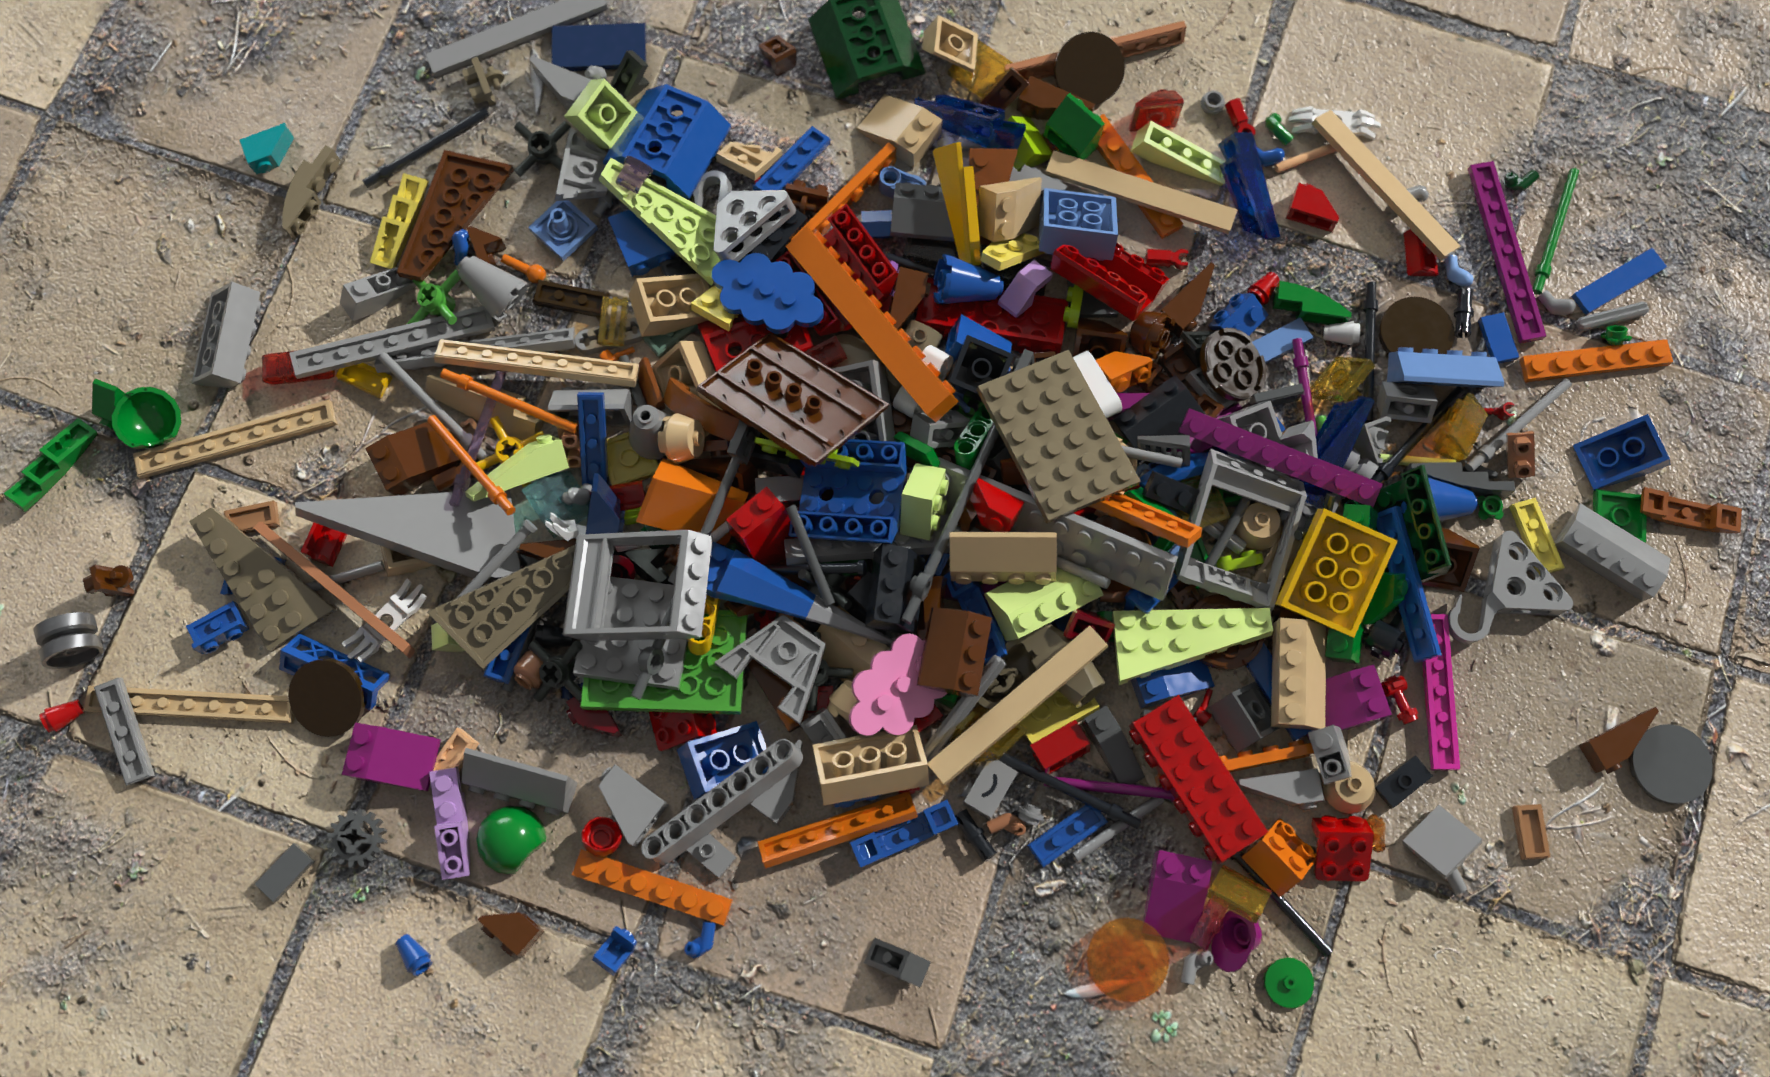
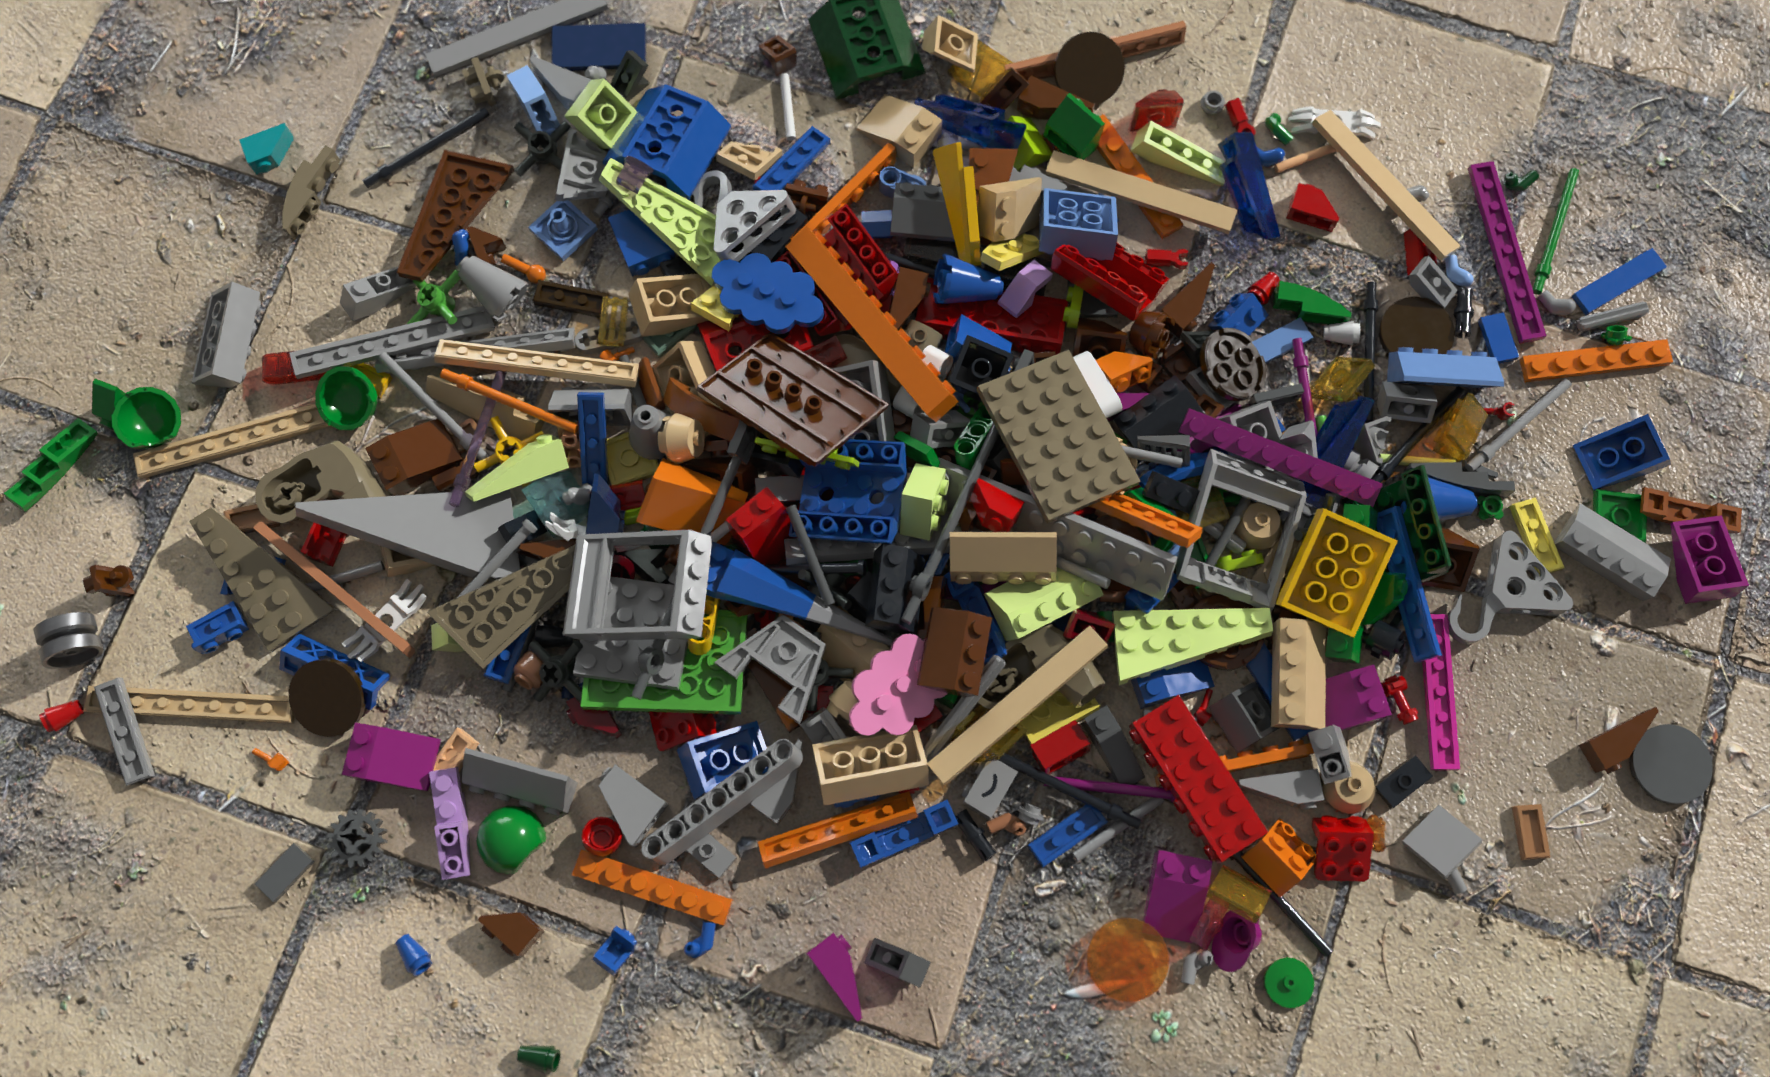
(277, 762): none -> orange hand
(315, 475): none -> dark tan piece
(345, 398): none -> green cylinder
(400, 221): light yellow slope -> none
(495, 493): orange bar -> none
(510, 528): none -> black tile
(533, 100): none -> light blue slope
(540, 1057): none -> dark green cone
(787, 107): none -> white bar
(836, 966): none -> magenta slope
(1431, 282): none -> light grey slope
(1520, 454): nougat hips -> none
(1706, 560): none -> magenta slope

